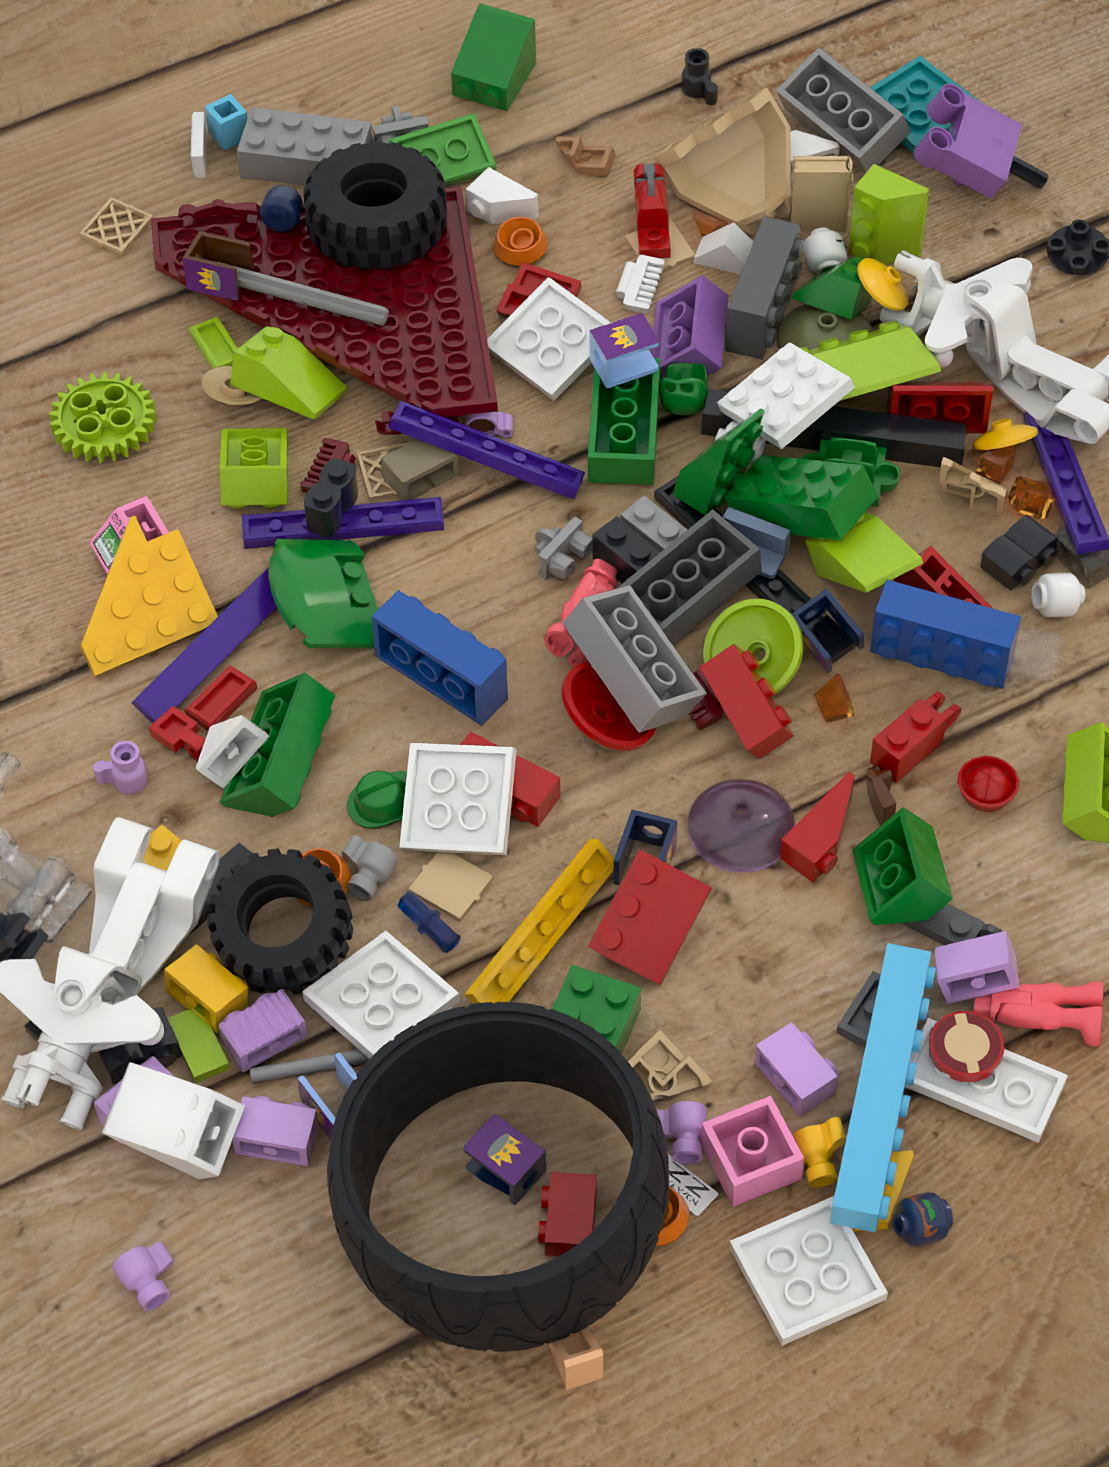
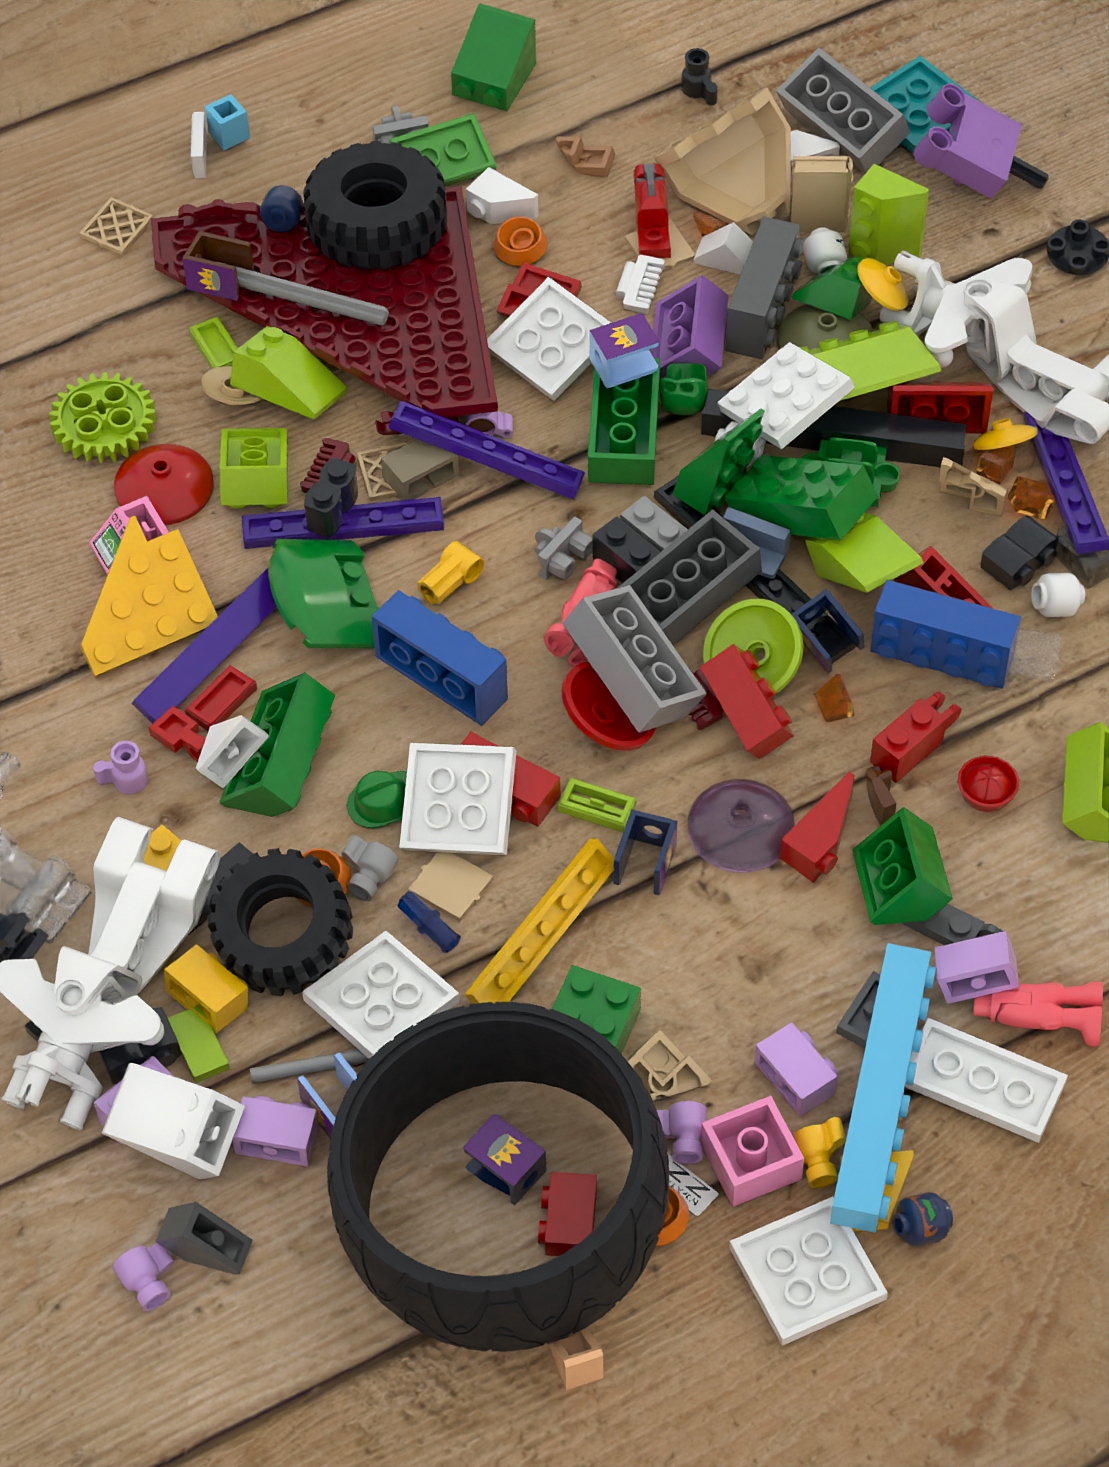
(170, 476): none -> red dish
(203, 1238): none -> dark grey slope
(262, 1029): lavender brick -> none
(291, 144): light grey brick -> none
(456, 566): none -> yellow piece
(594, 809): none -> lime tile
(650, 917): red slope -> none
(966, 1046): tile -> none

